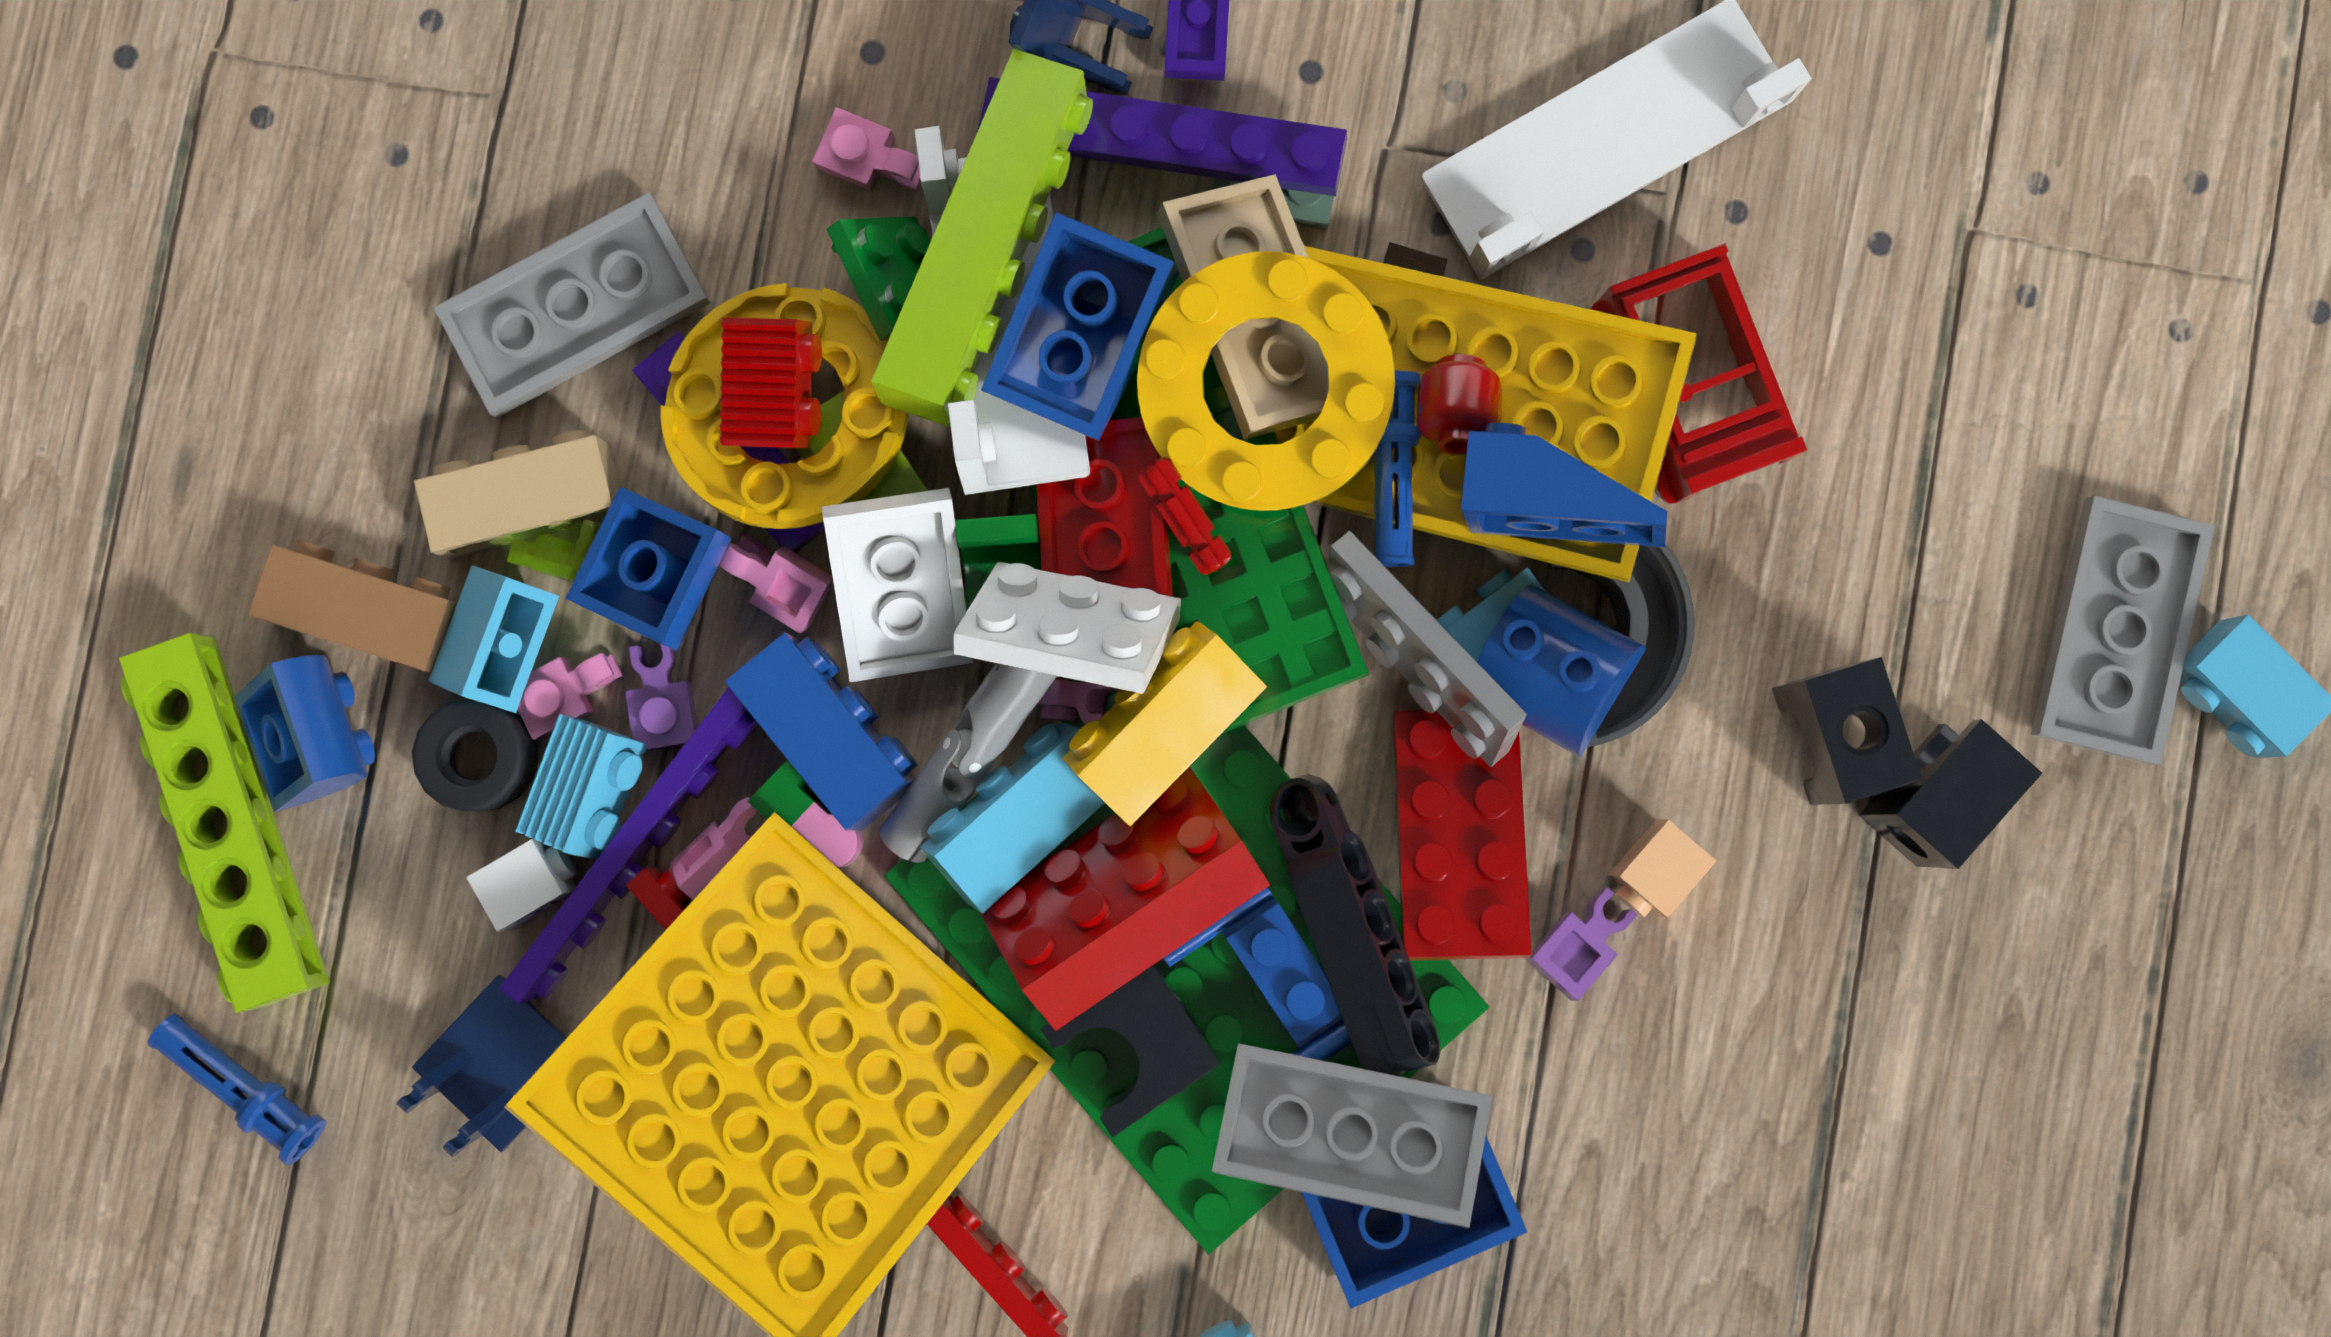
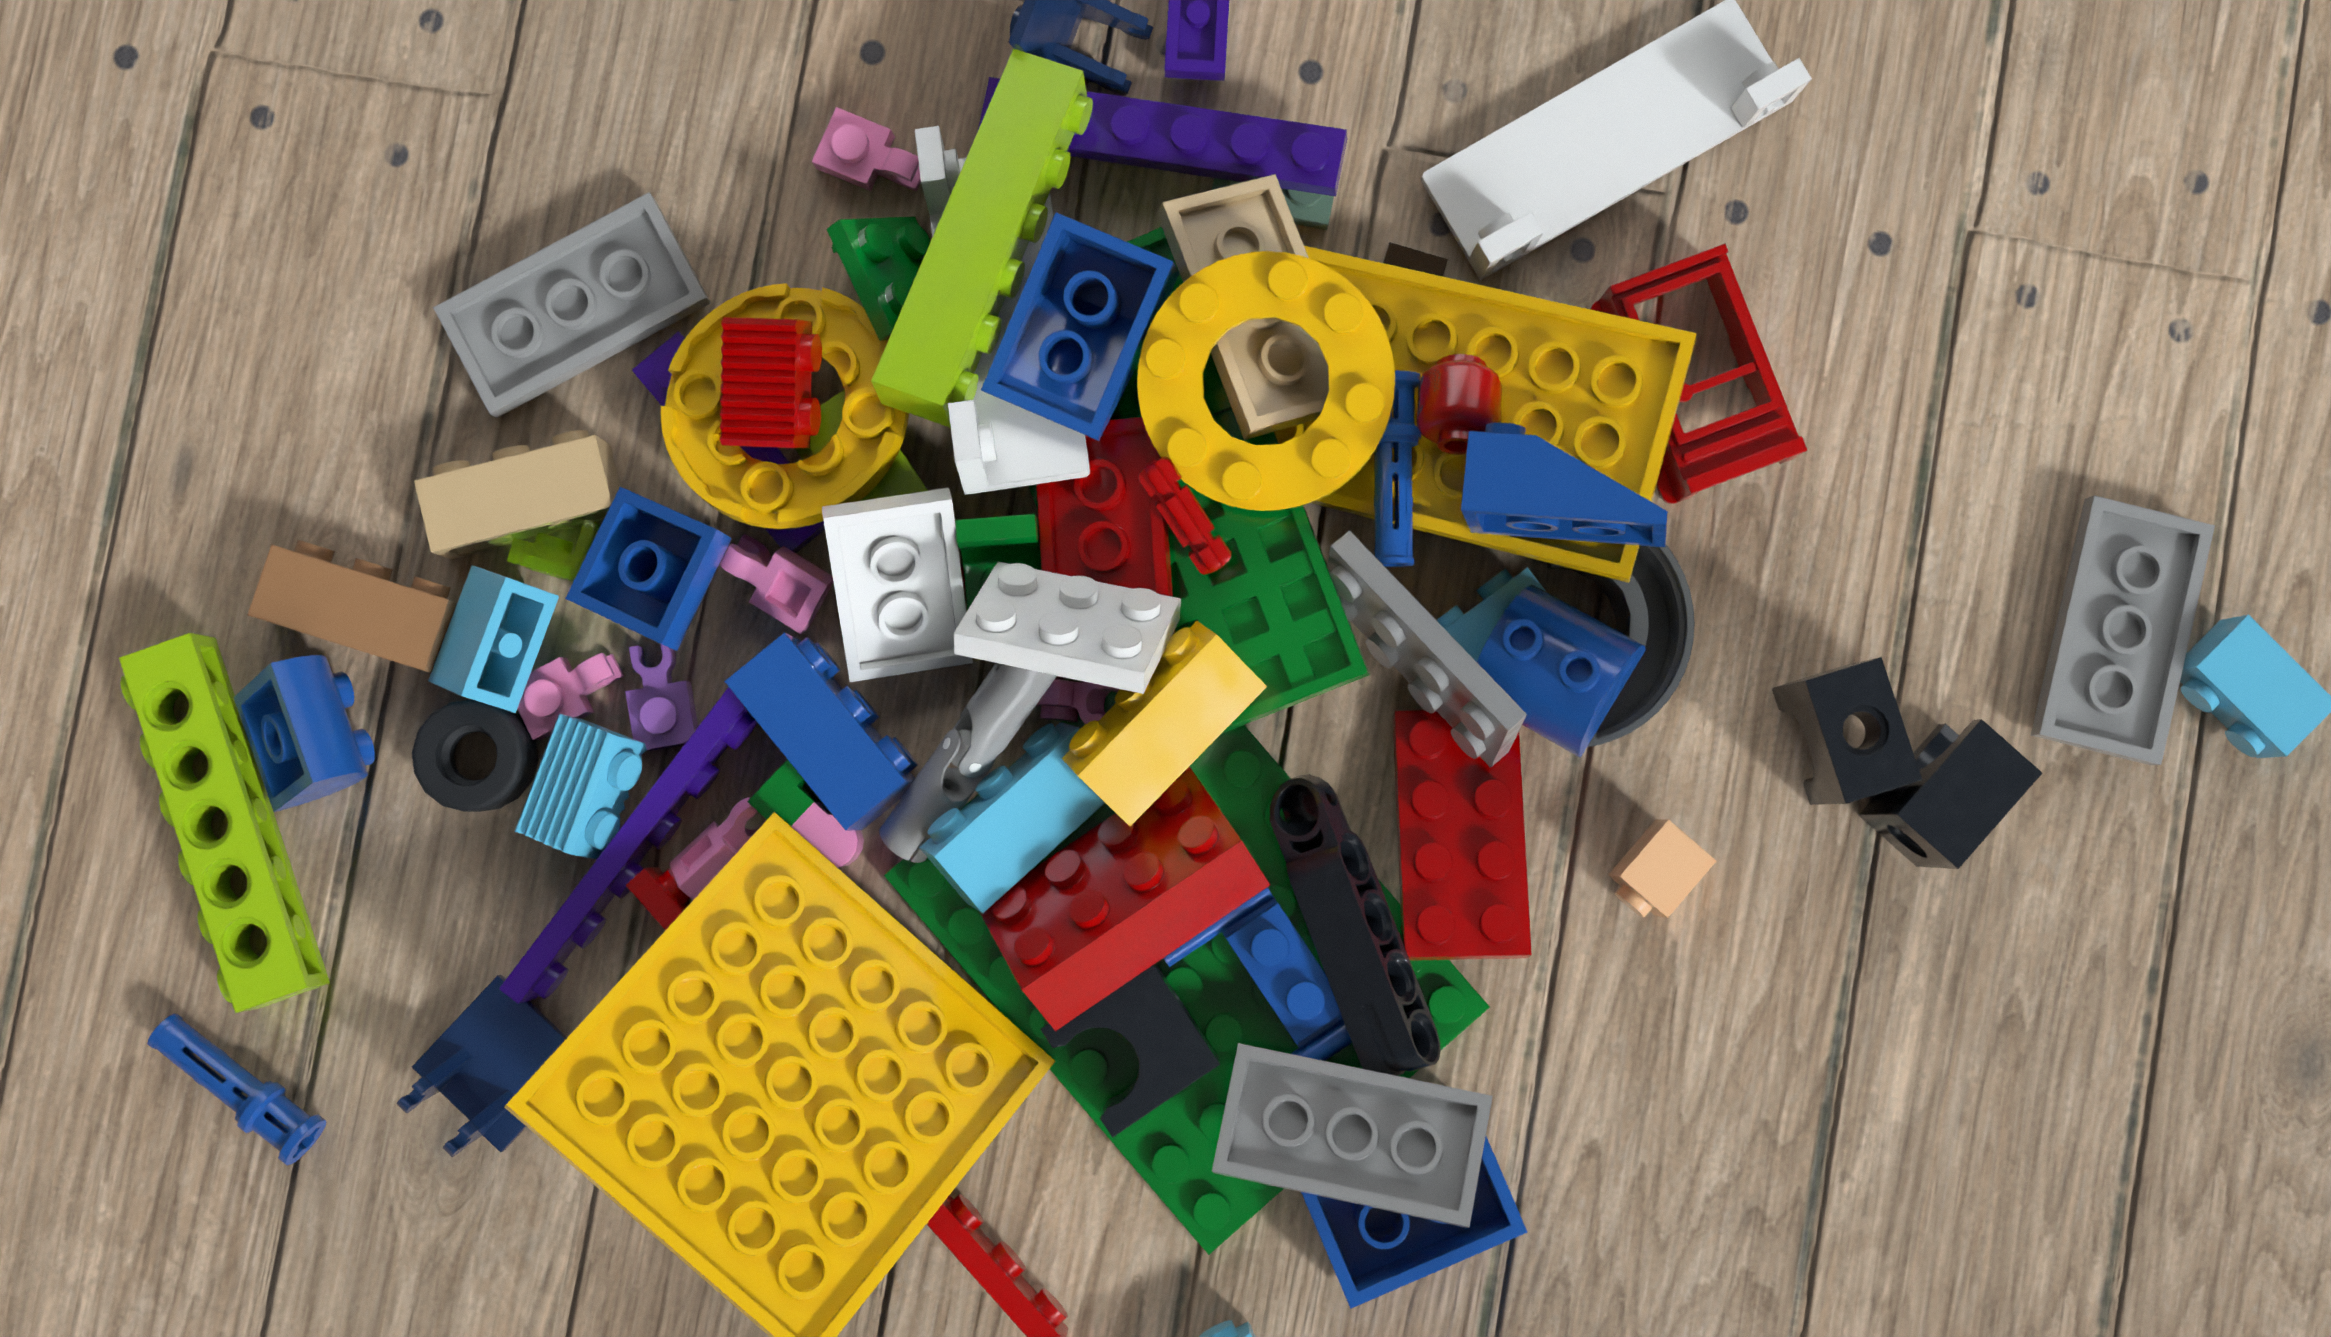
(523, 884): white brick -> none
(1575, 950): medium lavender plate -> none

